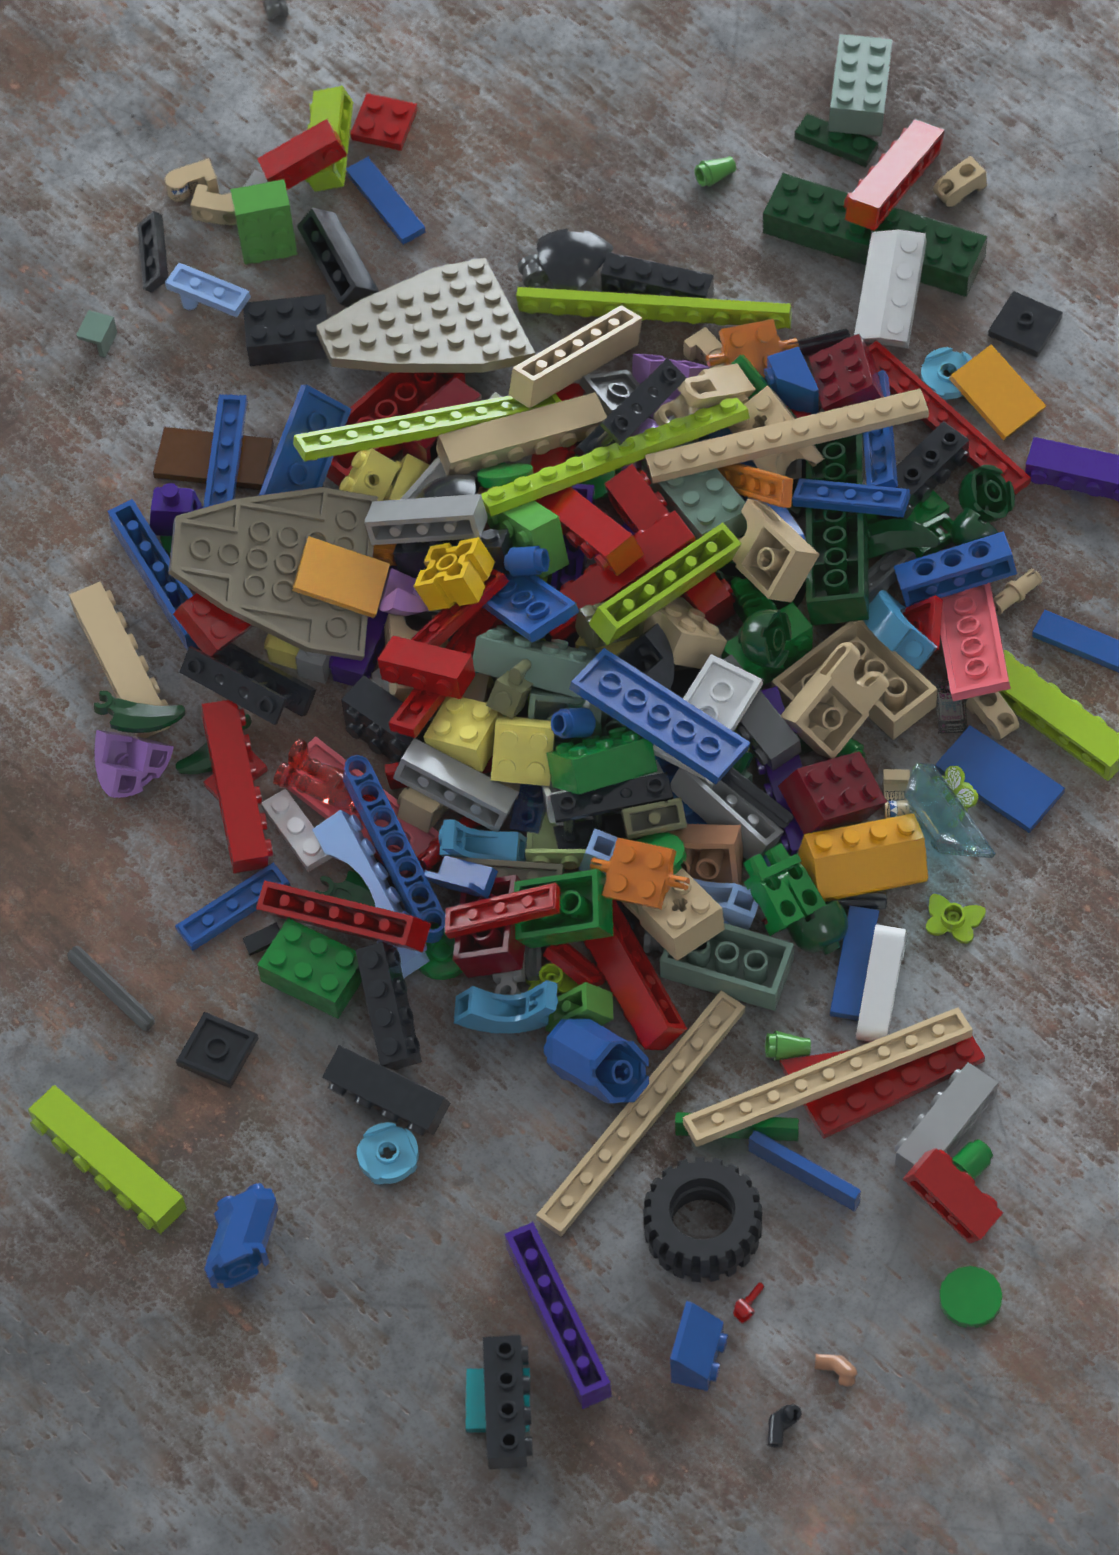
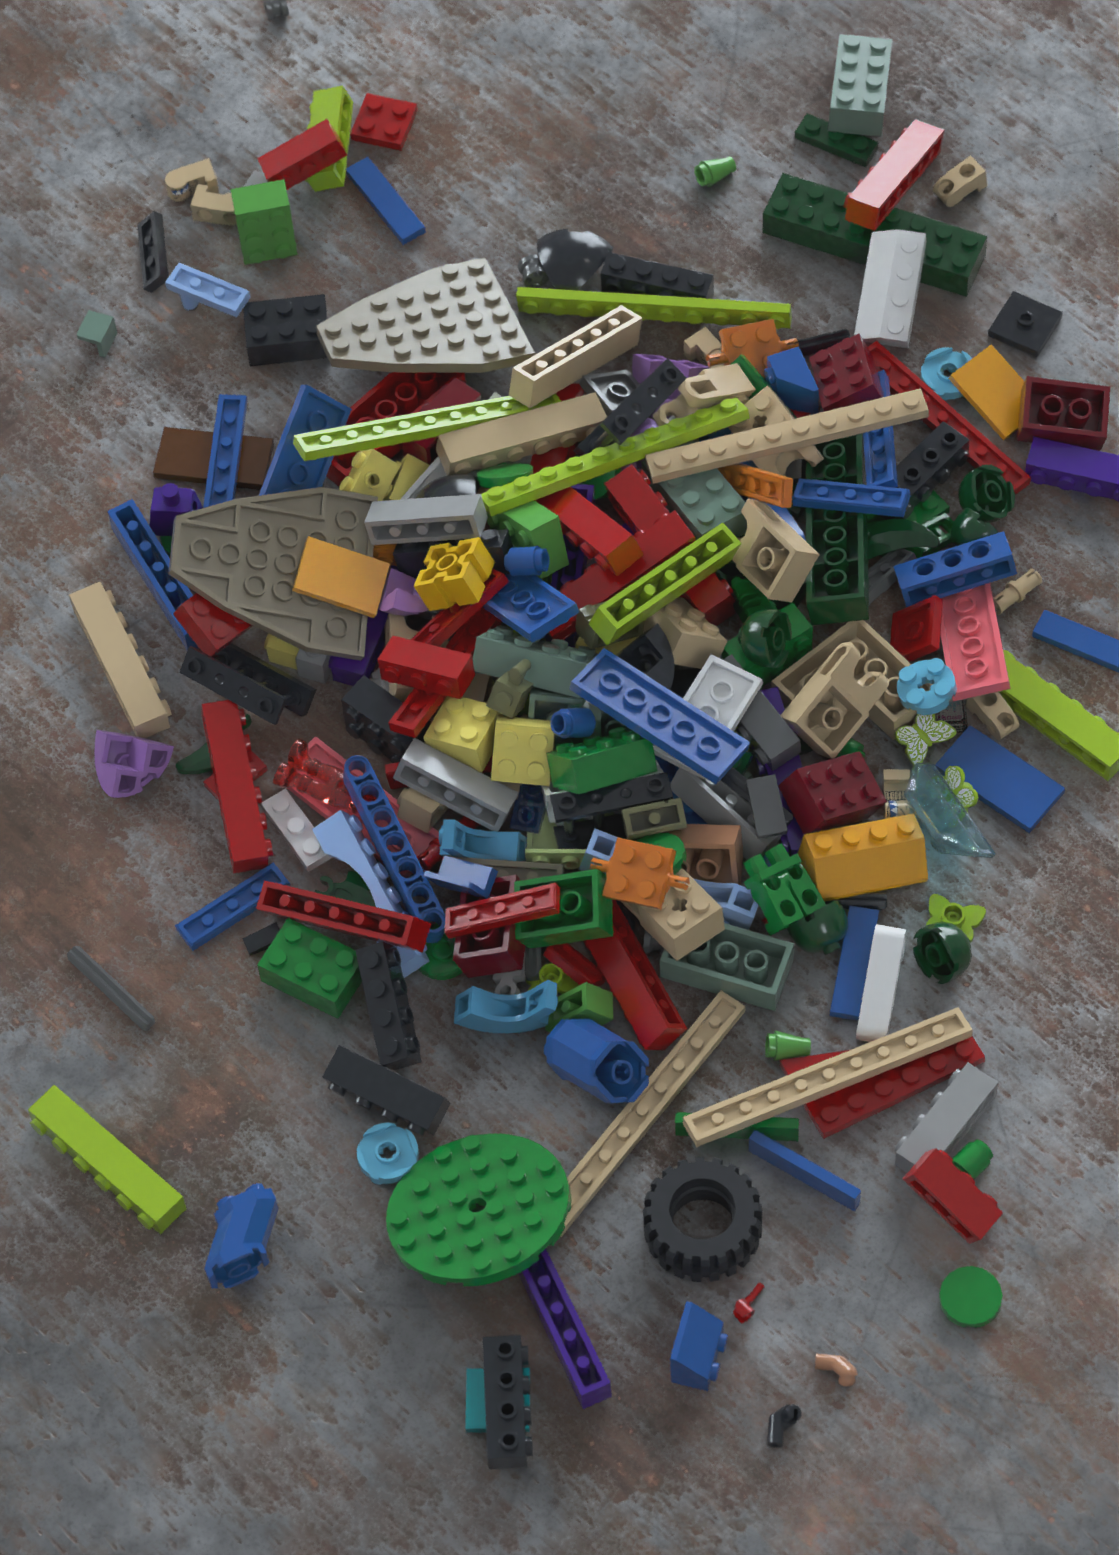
(137, 717): dark green piece -> none
(217, 1049): black plate -> none
(336, 257): black brick -> none
(522, 1215): none -> green plate
(766, 806): none -> dark grey tile
(896, 631): dark azure arch -> none
(921, 673): none -> medium azure plate
(922, 735): none -> animal
(942, 951): none -> dark green cylinder
(1064, 412): none -> dark red brick

